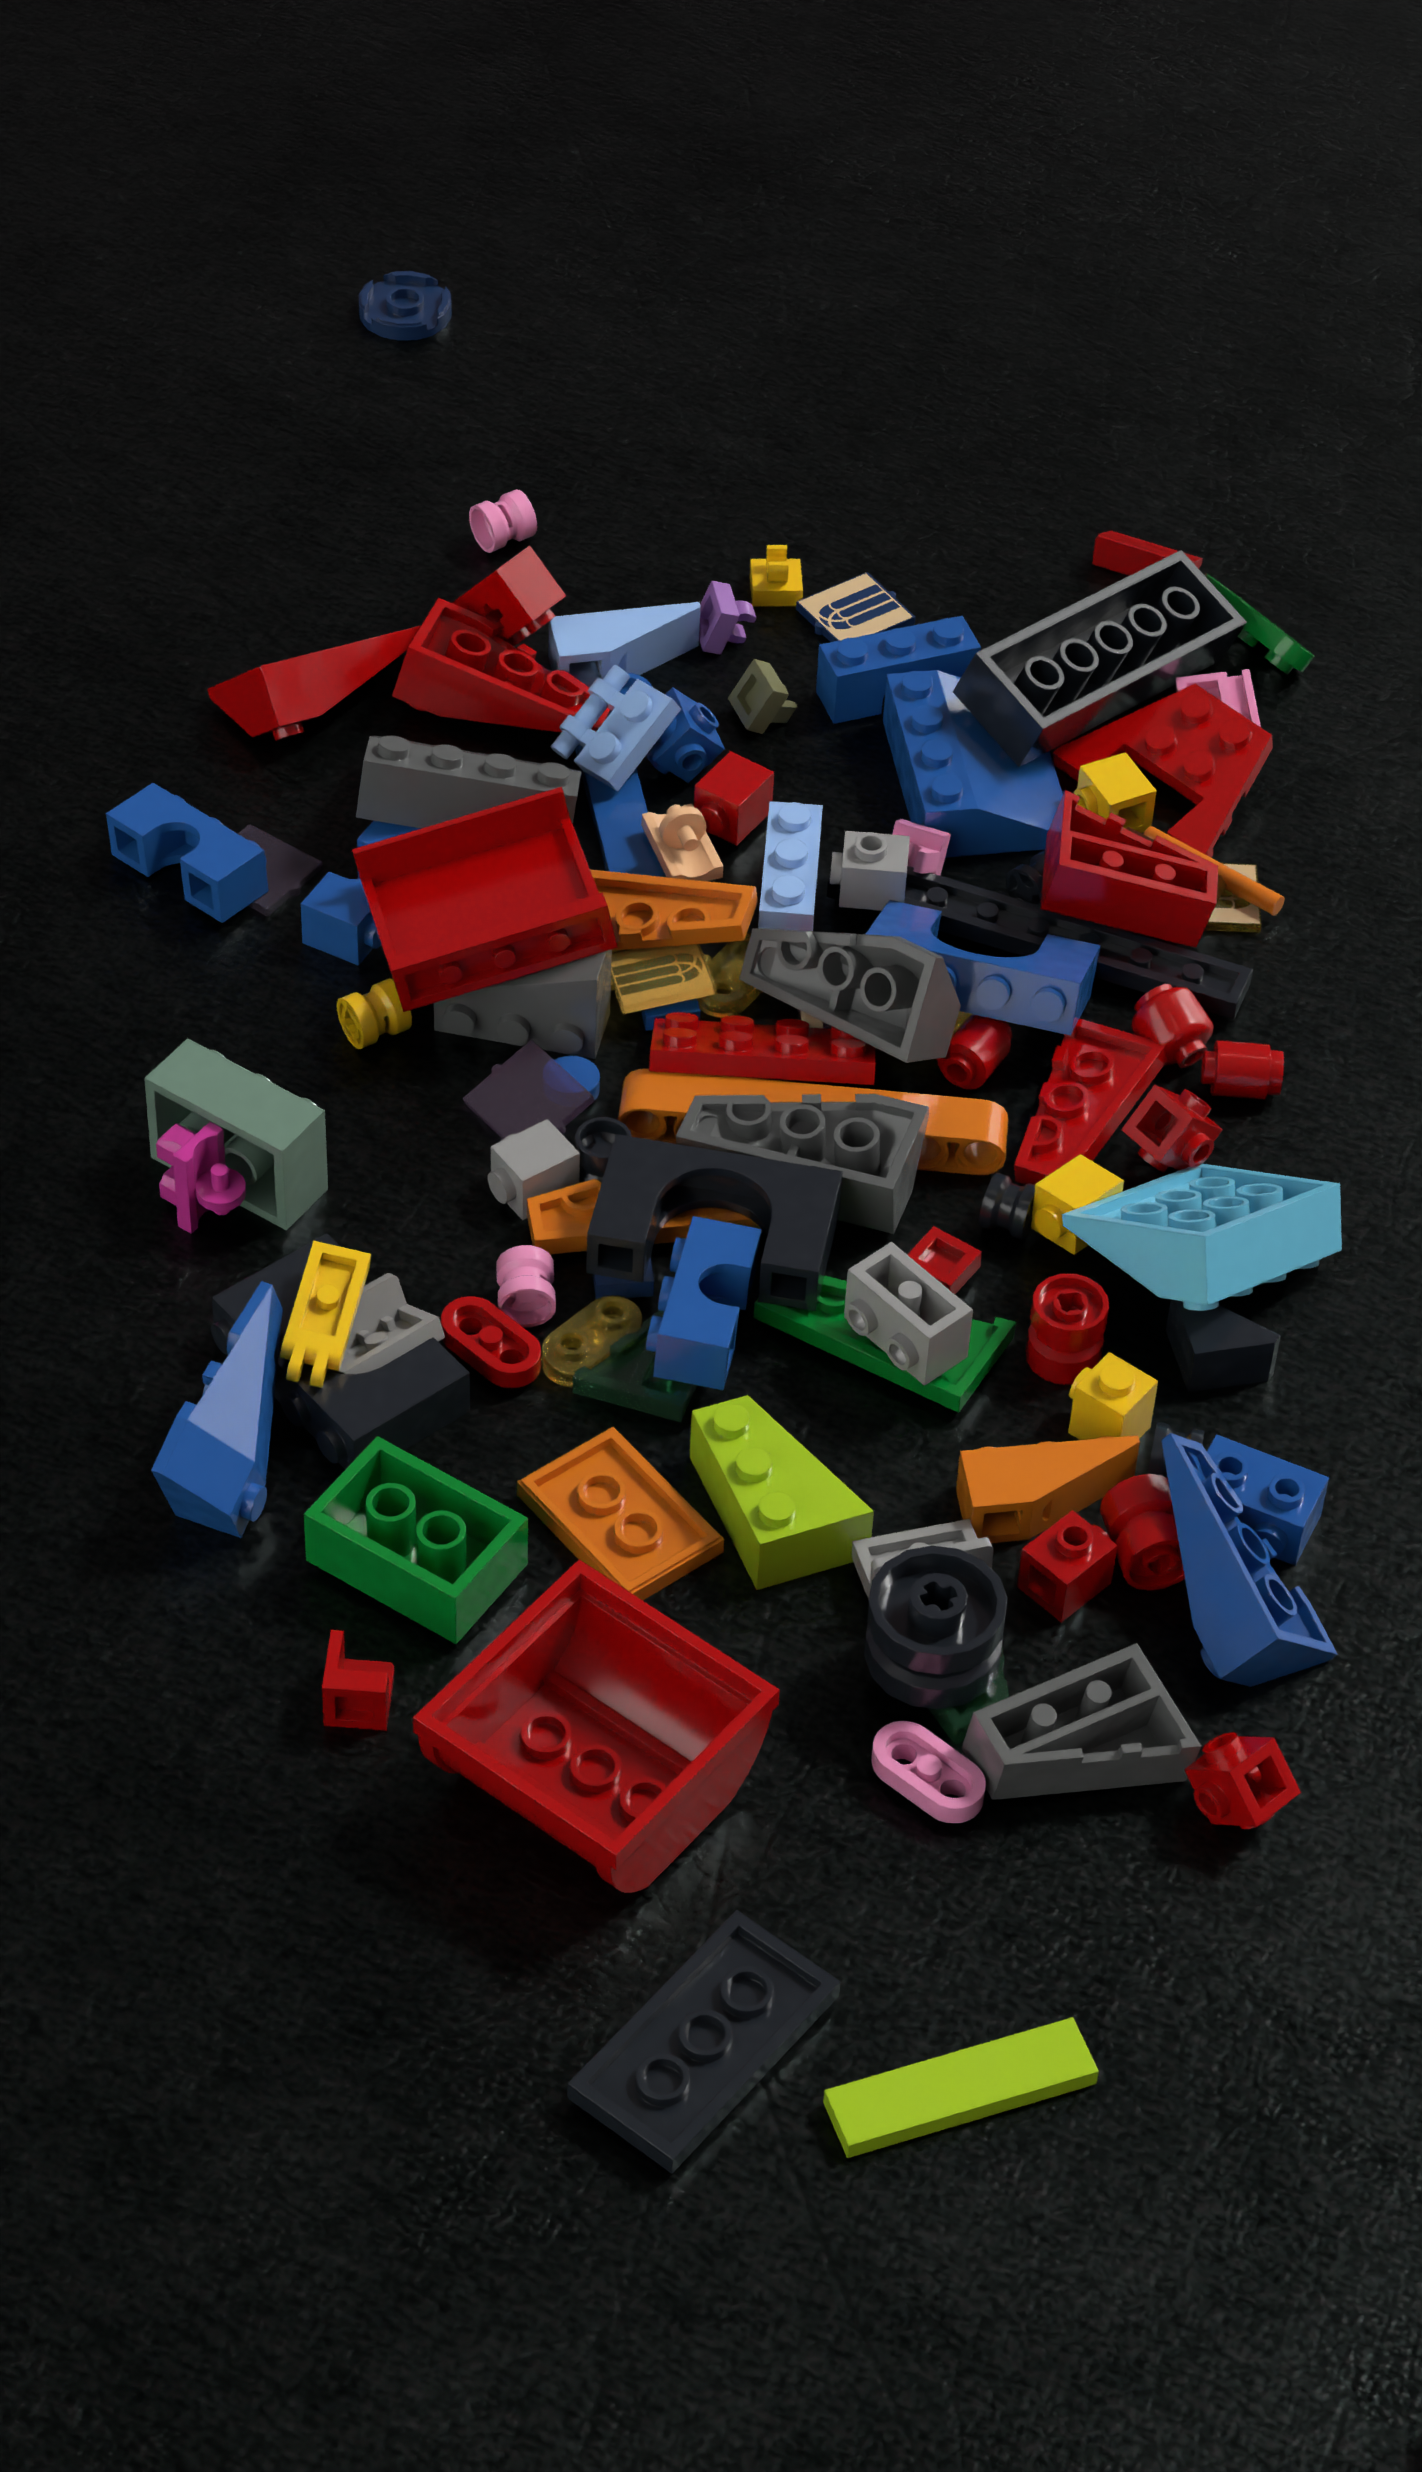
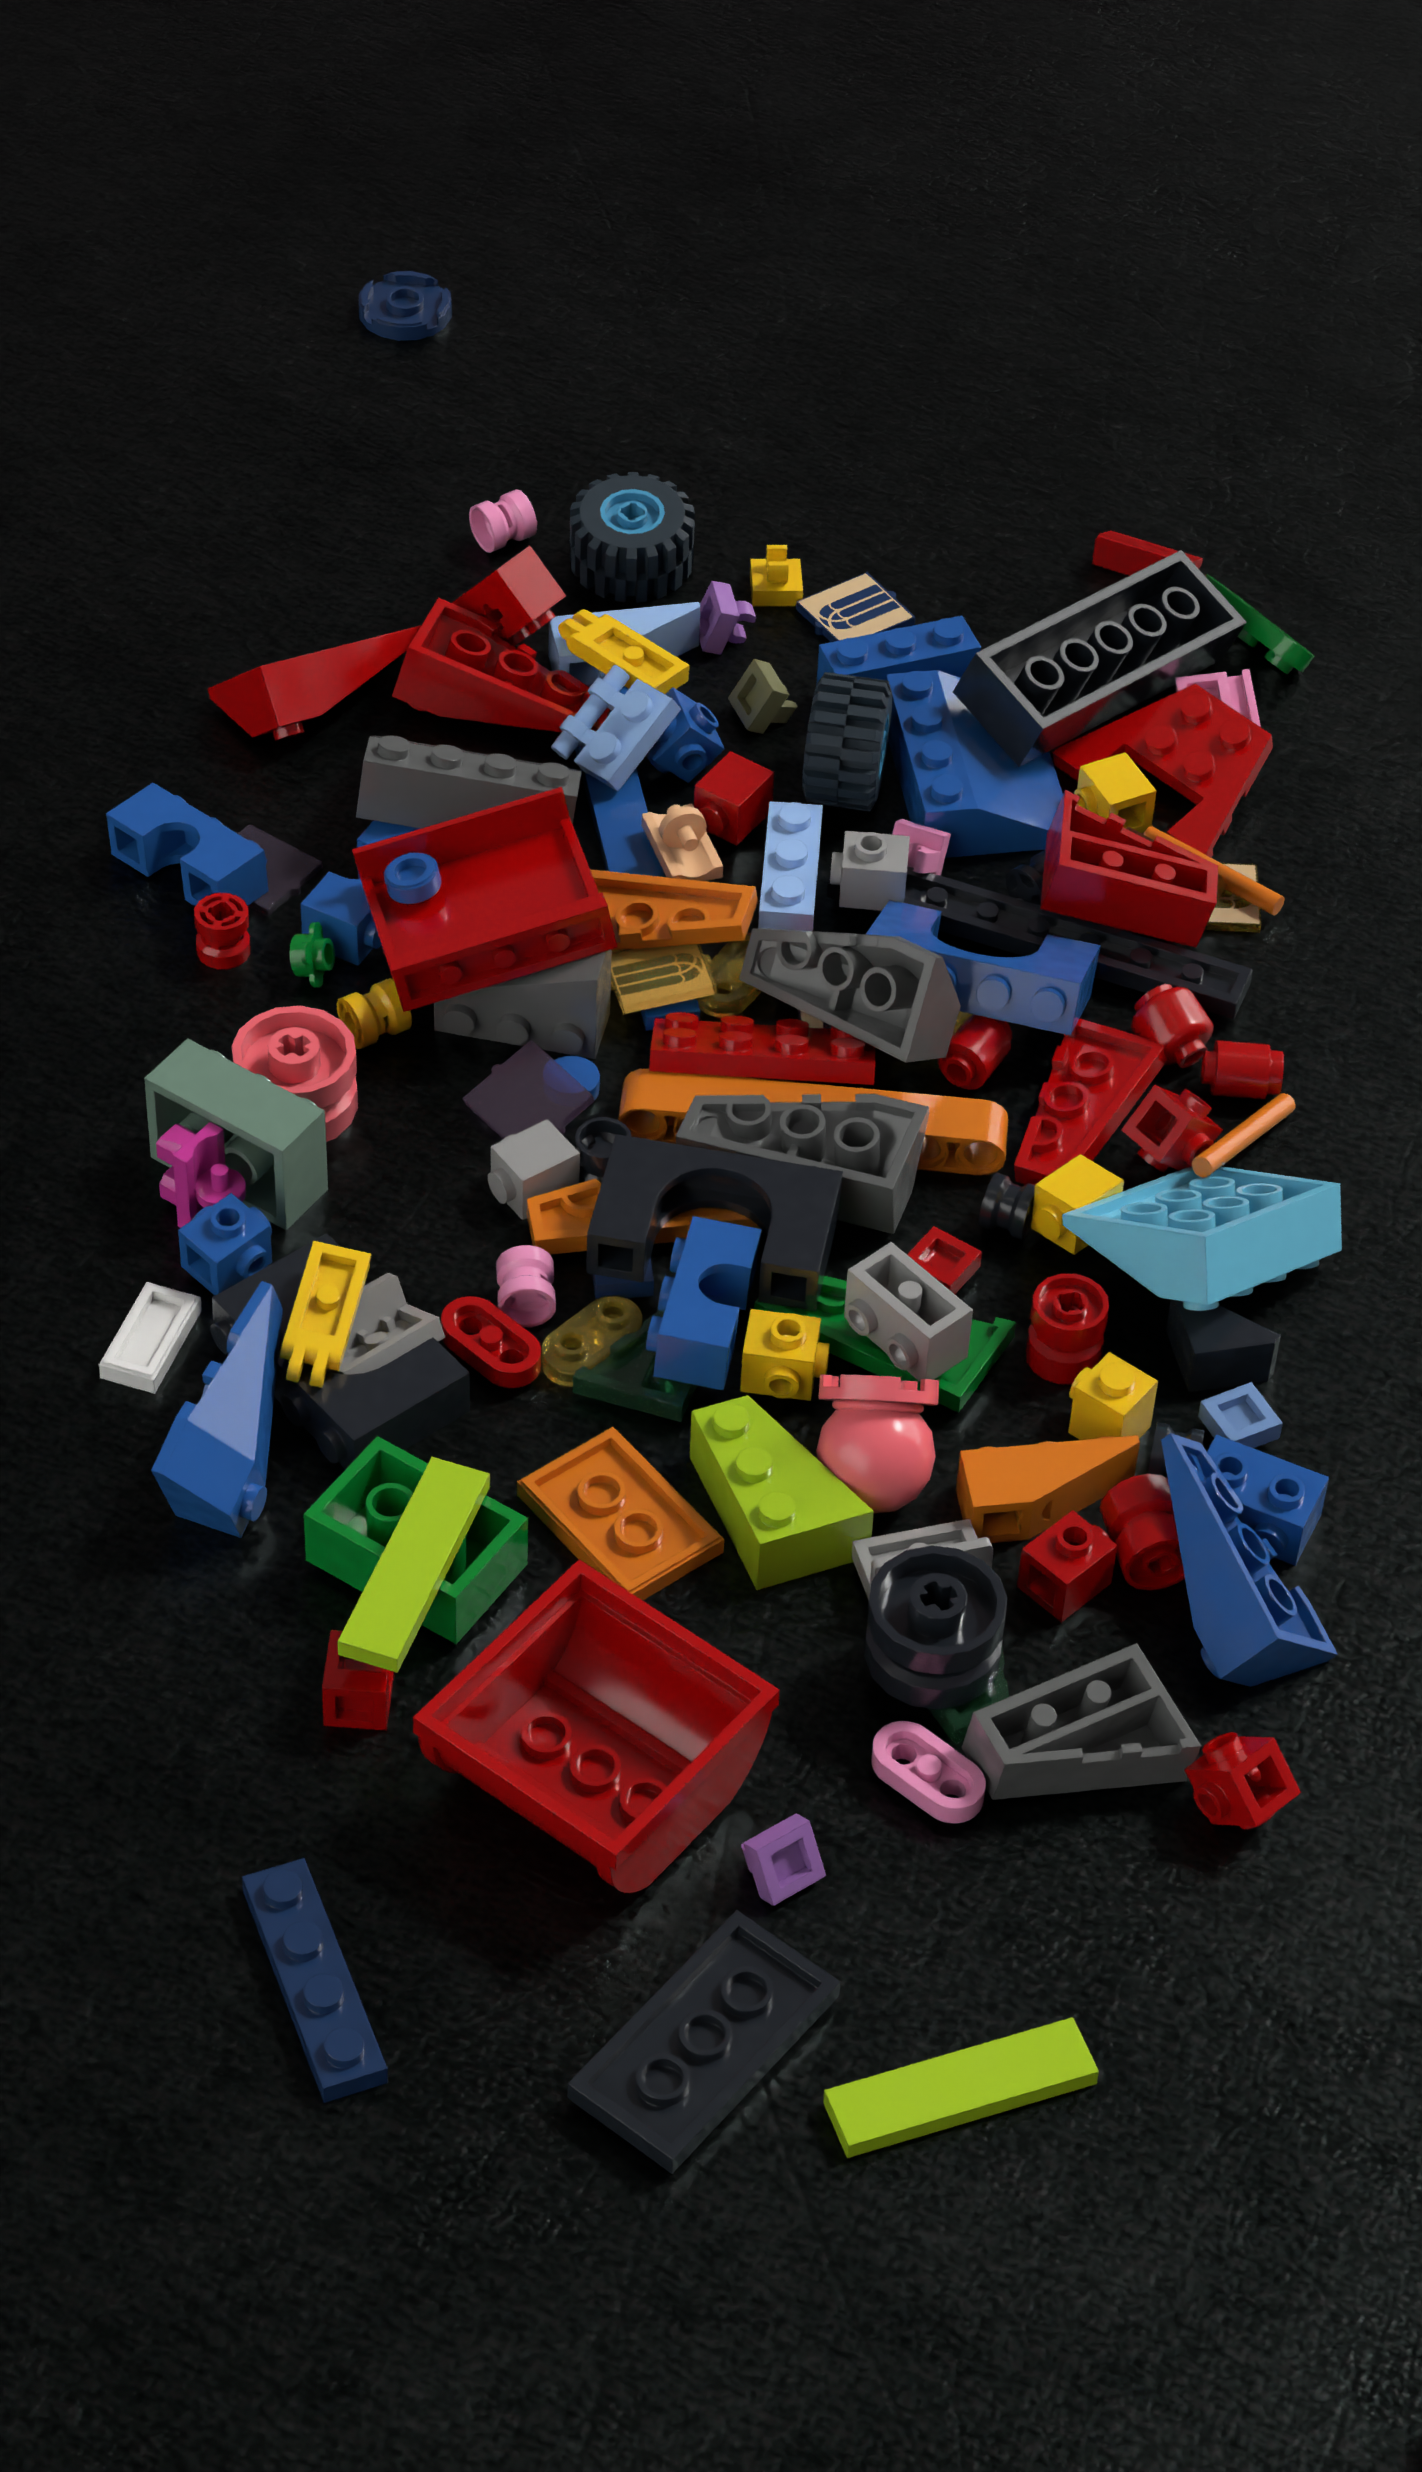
(150, 1337): none -> white tile
(222, 930): none -> red wheel
(225, 1244): none -> blue brick
(305, 1055): none -> coral wheel
(312, 954): none -> green plate
(314, 1980): none -> dark blue plate
(412, 878): none -> blue tile
(413, 1565): none -> lime tile
(609, 642): none -> yellow hinge
(631, 536): none -> black wheel
(782, 1355): none -> yellow brick
(784, 1859): none -> medium lavender tile
(847, 741): none -> black wheel
(878, 1437): none -> coral tile
(1241, 1416): none -> medium blue plate
(1243, 1135): none -> orange bar

